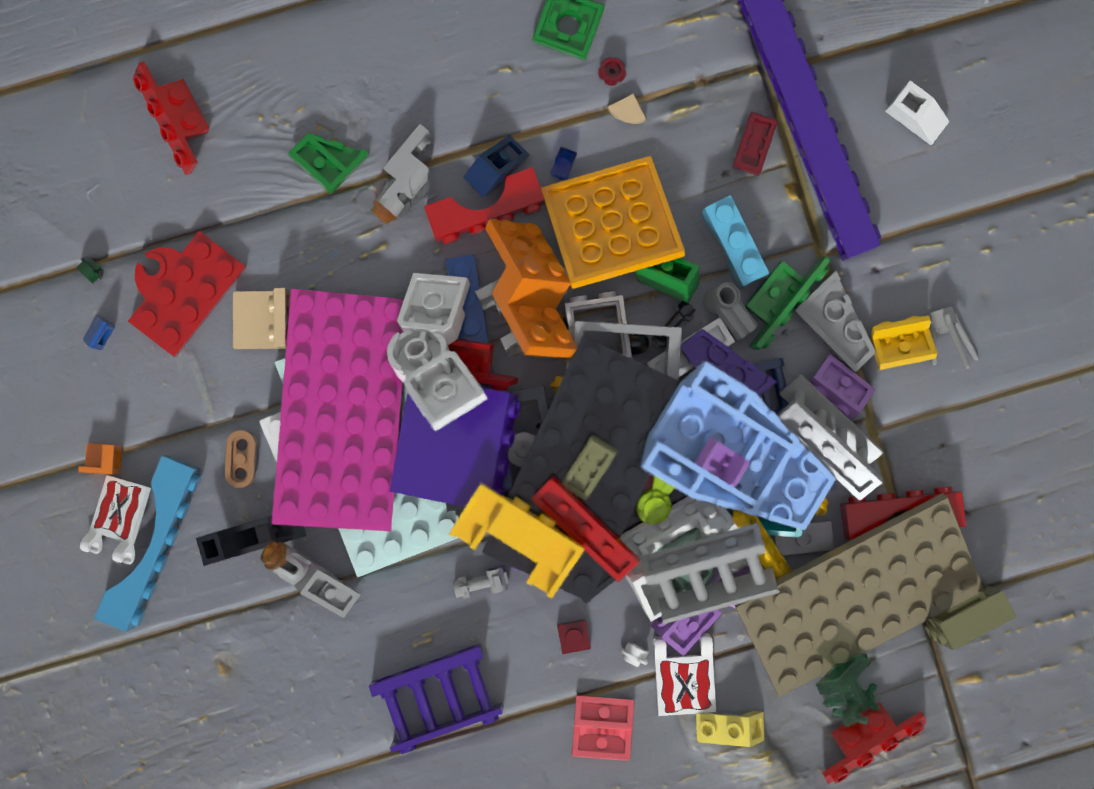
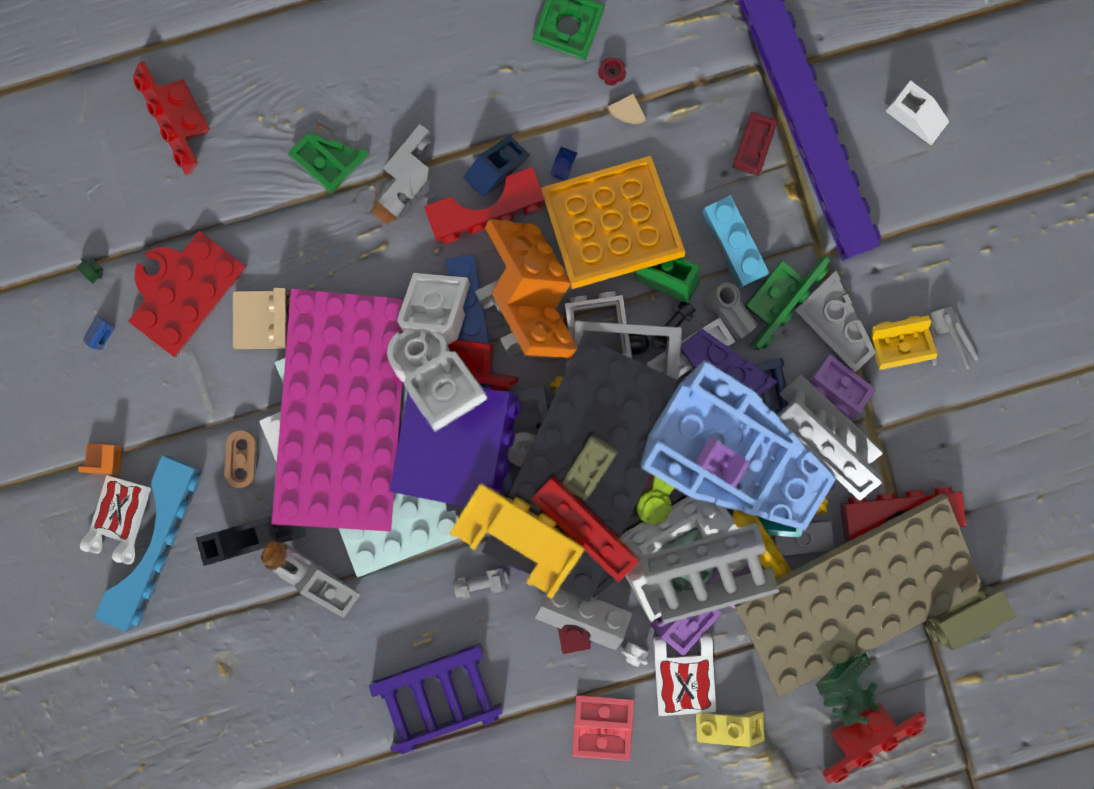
(603, 621): none -> light grey arch

